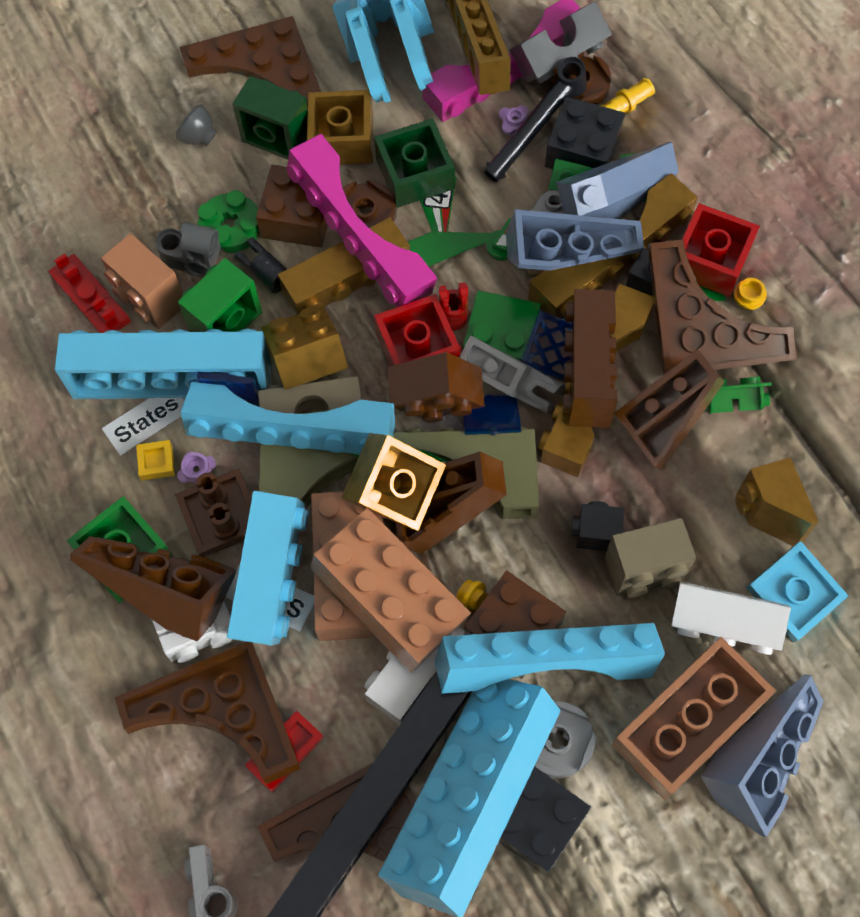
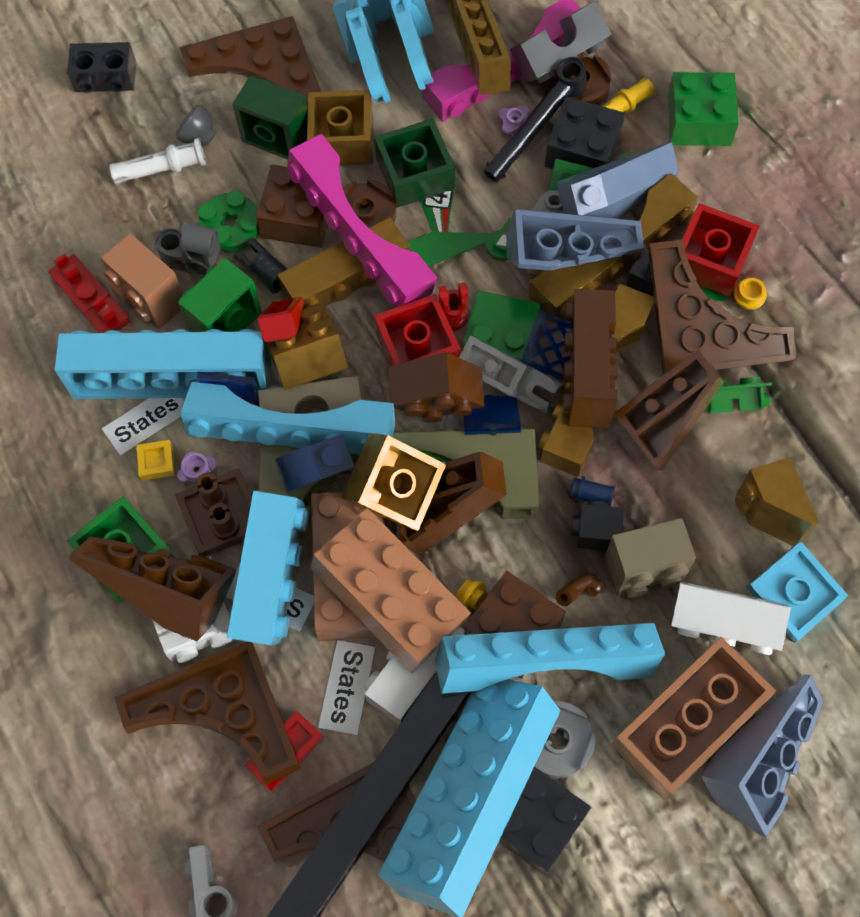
(101, 67): none -> black brick
(172, 158): none -> white pin
(281, 319): none -> red slope
(314, 463): none -> dark blue brick
(346, 688): none -> white sticker
(574, 588): none -> reddish brown arm
(591, 491): none -> dark blue pin
(702, 108): none -> green brick

